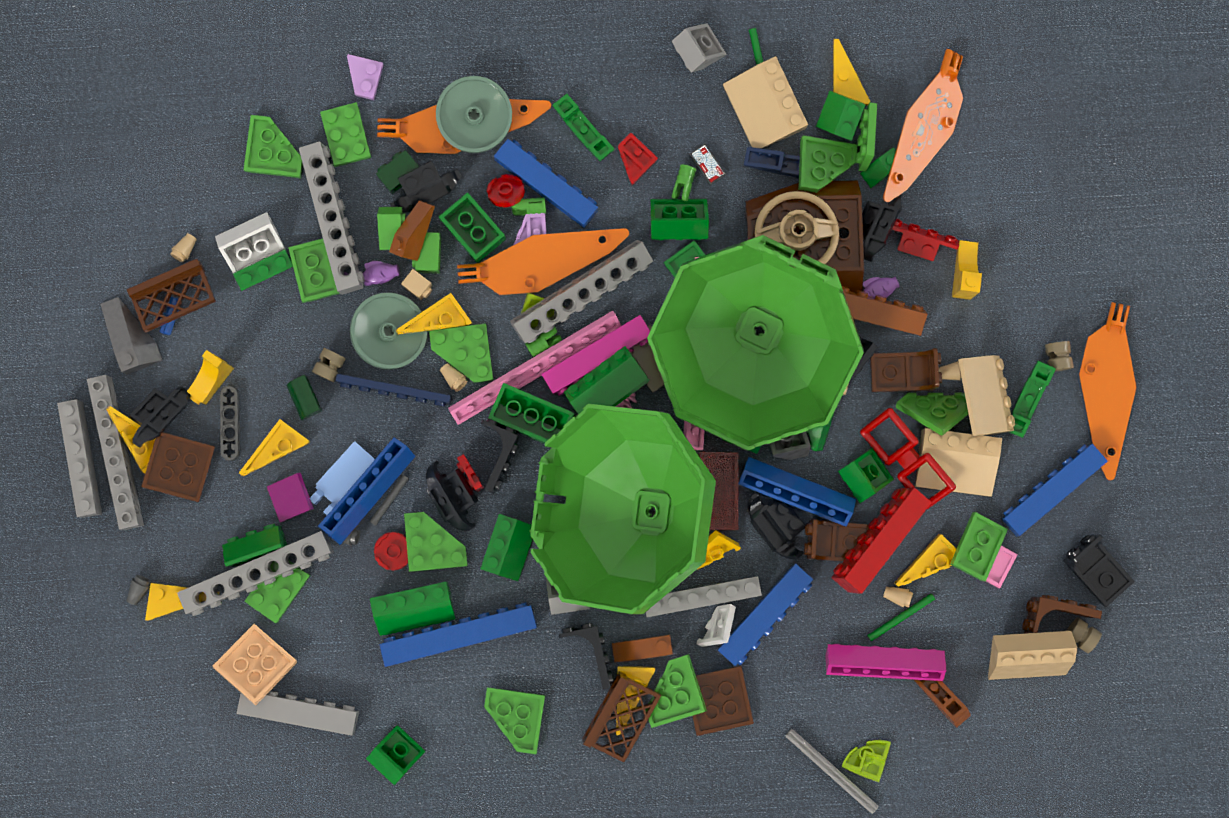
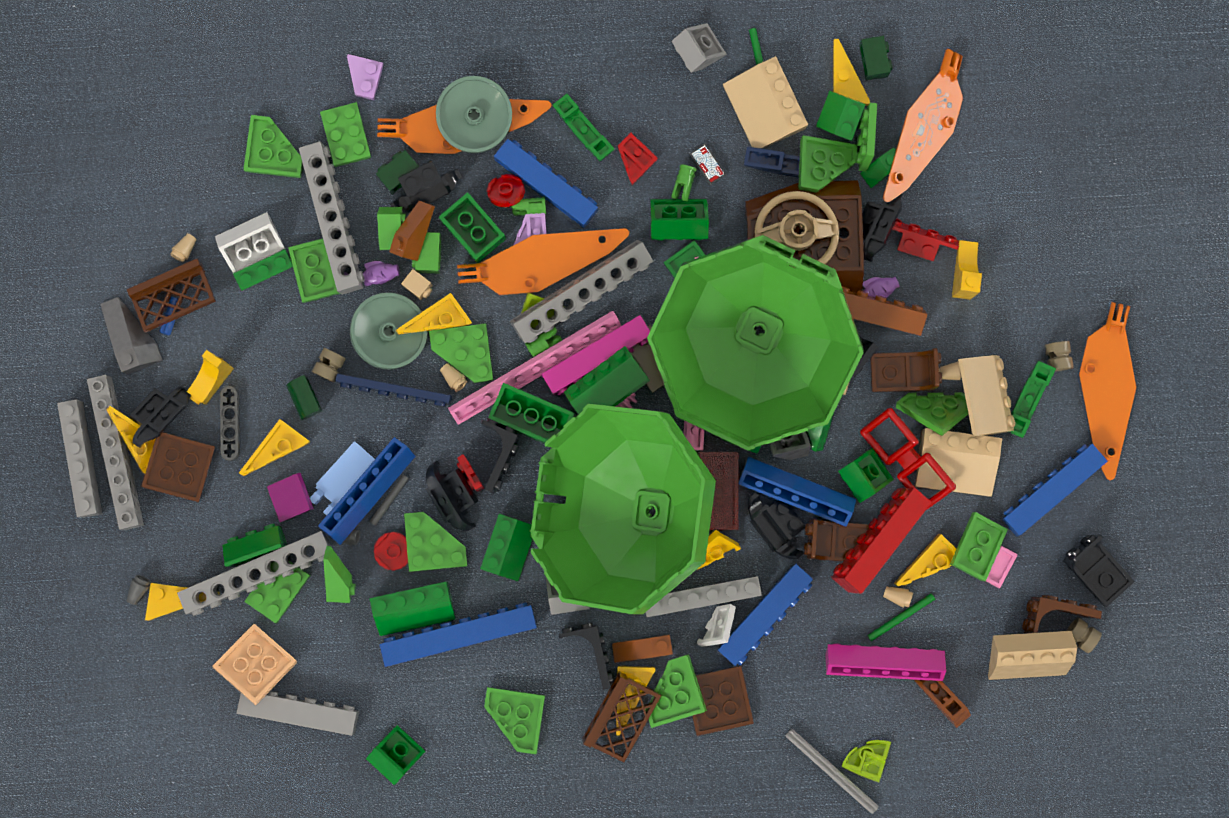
(337, 578): none -> bright green slope
(875, 58): none -> dark green brick

